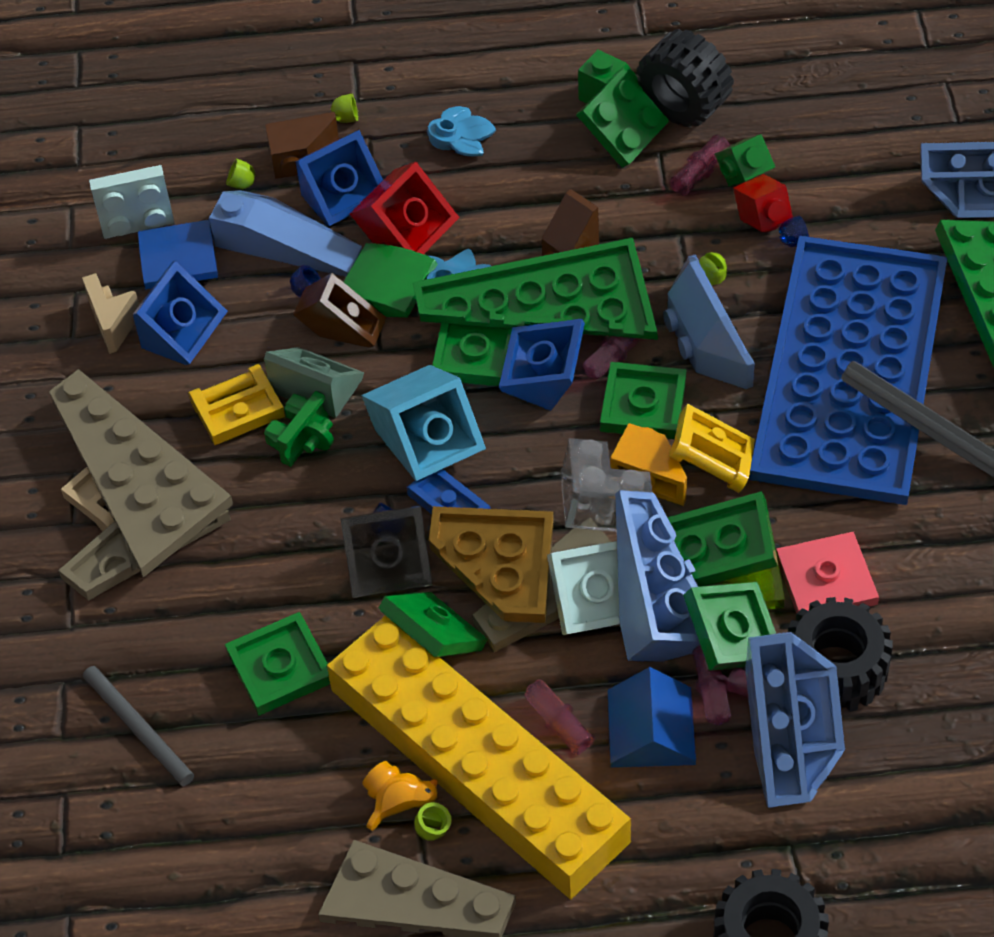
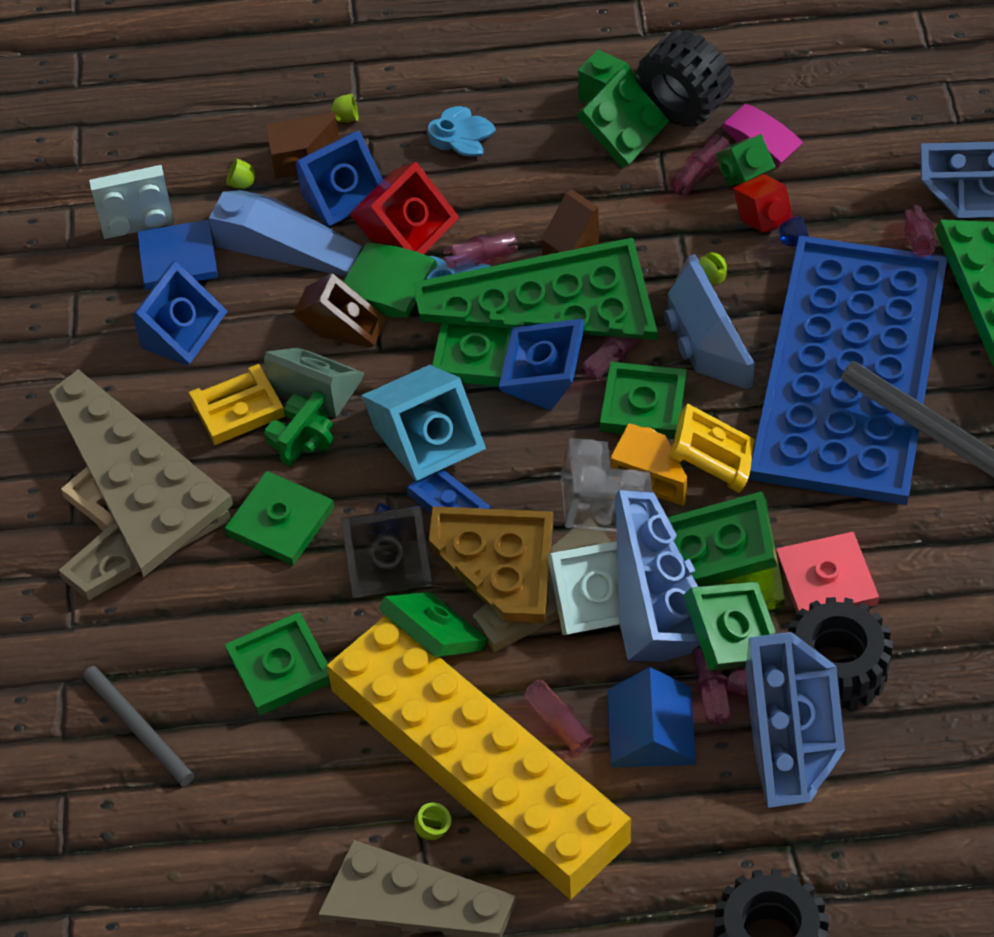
(112, 313): tan slope -> none
(279, 518): none -> green plate
(302, 278): clear blue hinge -> none
(396, 792): light orange animal -> none
(480, 249): none -> clear pink pin
(751, 122): none -> dark pink slope
(919, 231): none -> clear pink axle

